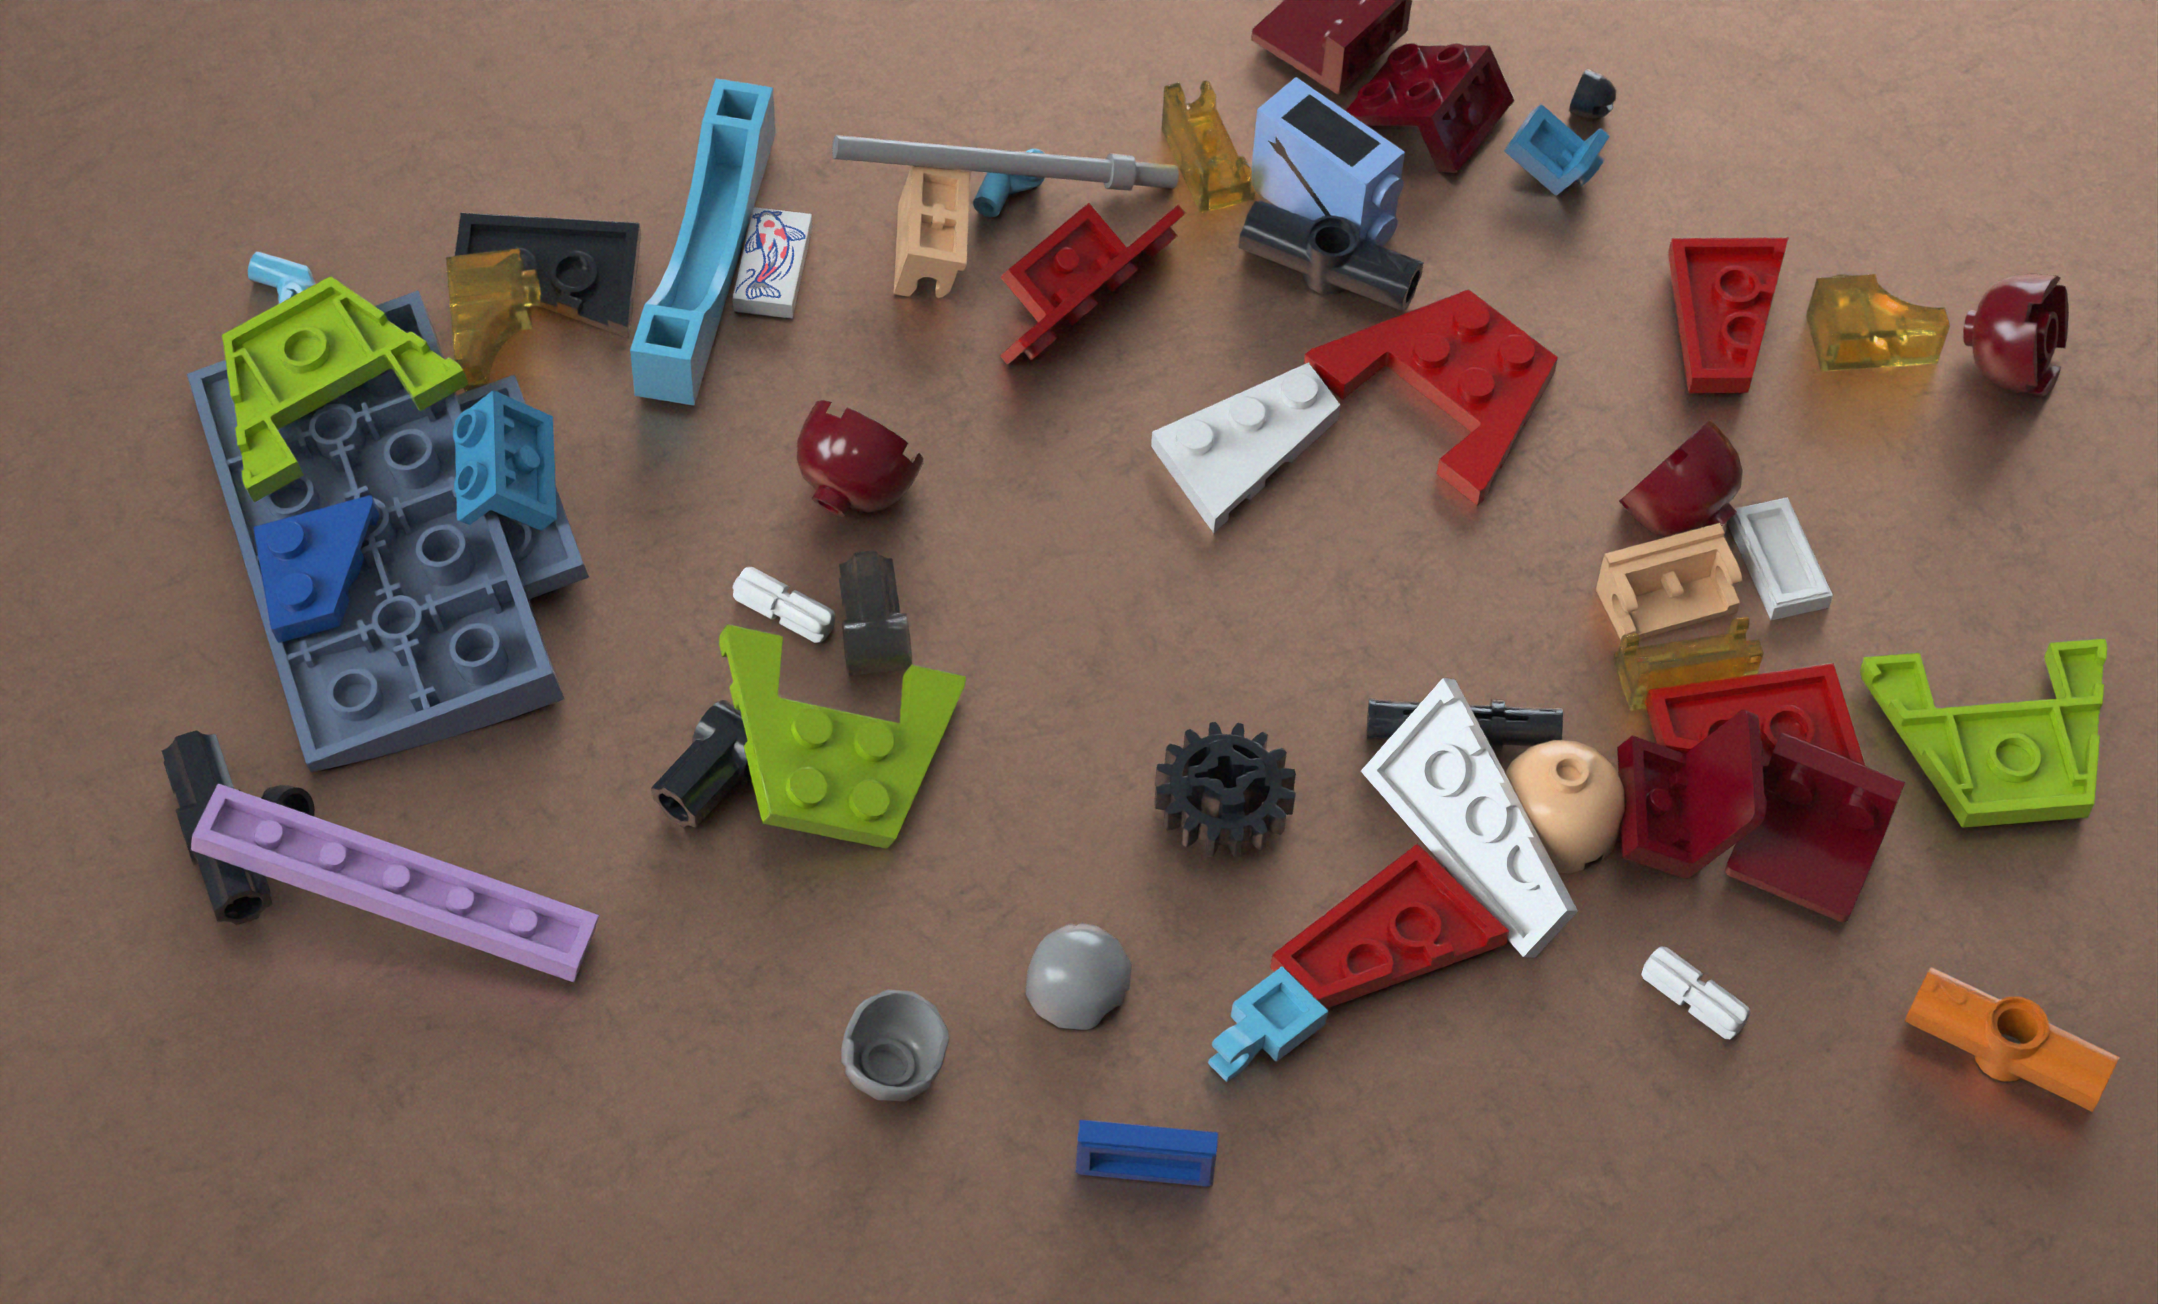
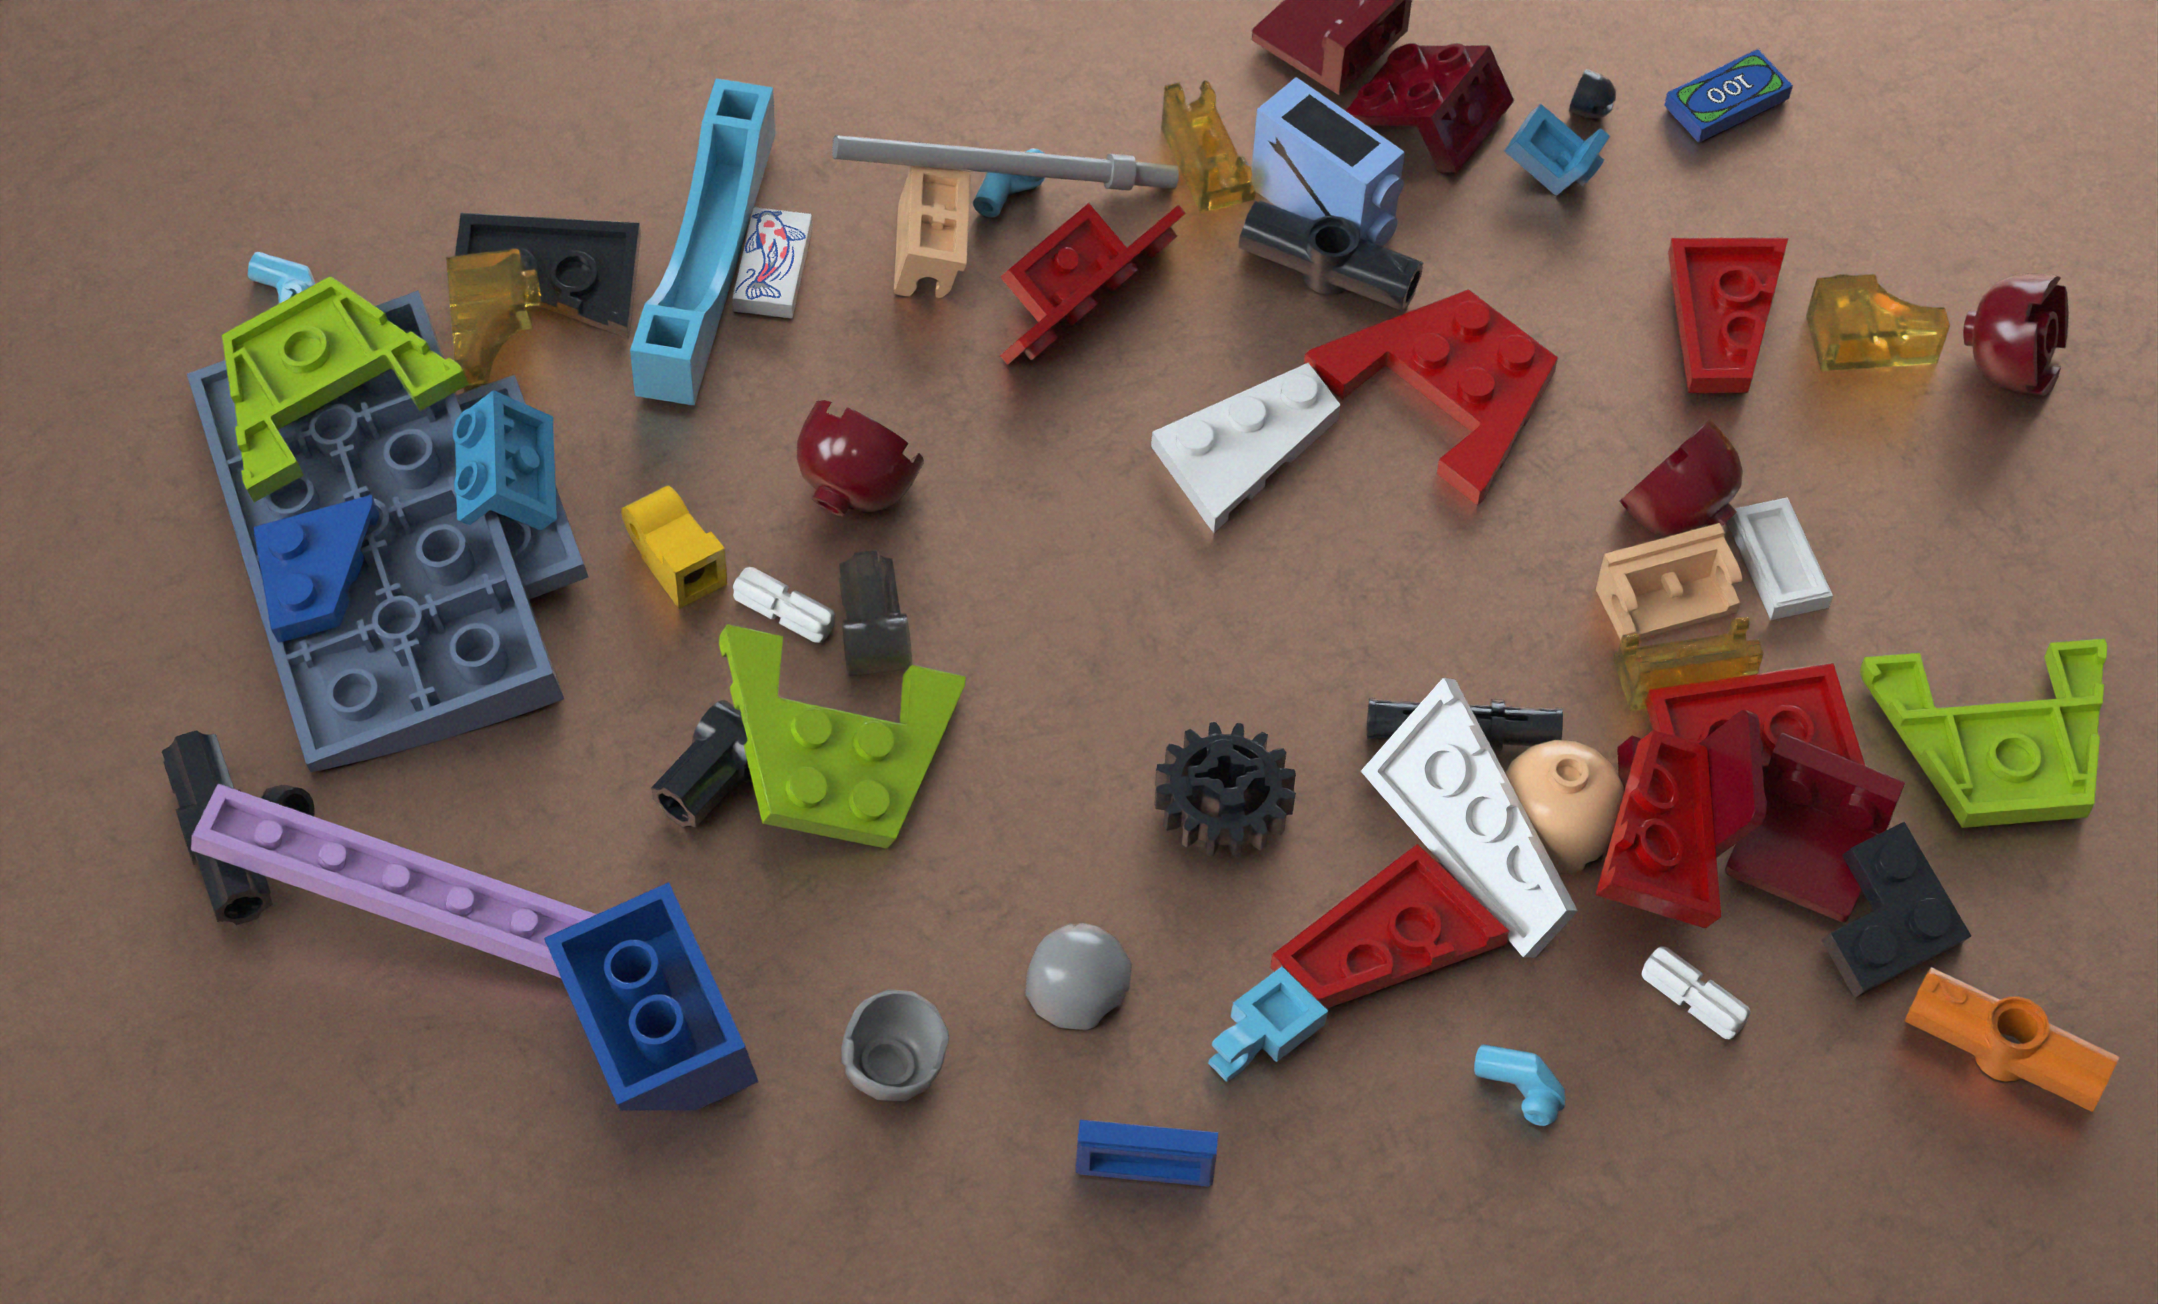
(651, 1006): none -> blue slope
(675, 546): none -> yellow leg
(1530, 1074): none -> medium azure arm
(1665, 835): none -> red wing
(1728, 95): none -> blue tile
(1909, 918): none -> black plate

